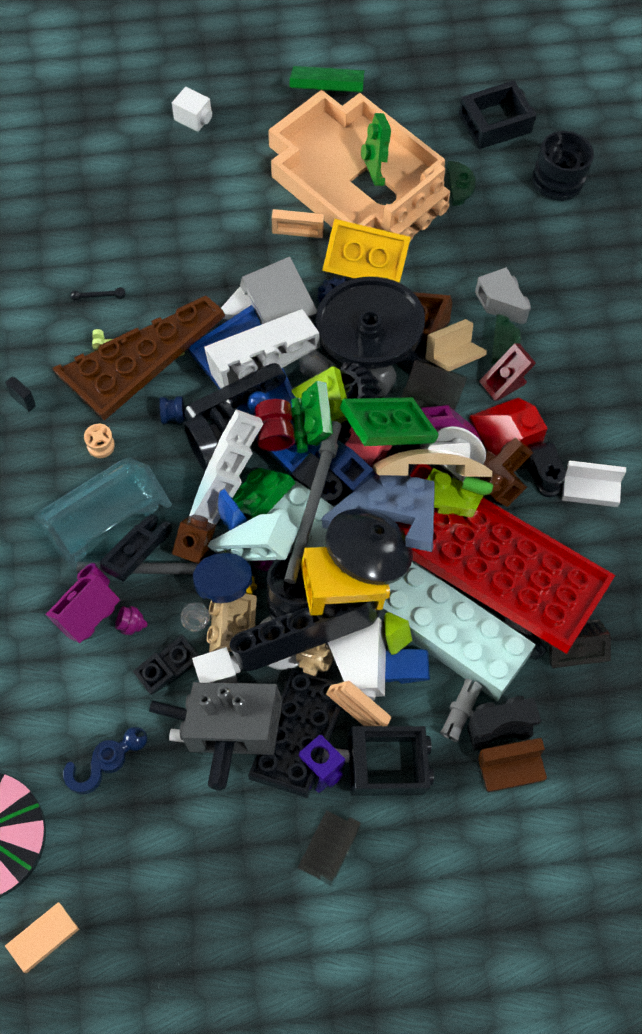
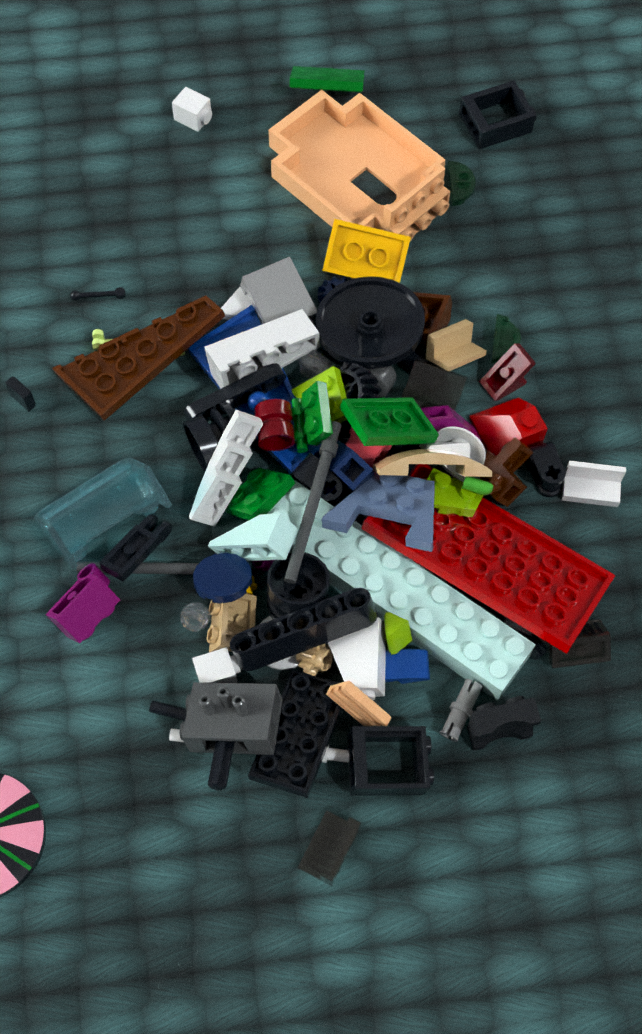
(42, 937): light nougat tile -> none
(99, 433): light nougat wheel -> none
(106, 758): dark blue piece -> none
(130, 620): magenta plate -> none
(167, 666): black slope -> none
(172, 410): dark blue wheel -> none
(193, 538): reddish brown brick -> none
(229, 511): blue slope -> none
(297, 223): light nougat tile -> none
(328, 772): dark purple bracket -> none
(330, 585): yellow panel -> none
(368, 546): black dish -> none
(376, 147): green wing -> none
(501, 295): light grey slope -> none
(512, 765): reddish brown panel -> none
(562, 165): black wheel -> none

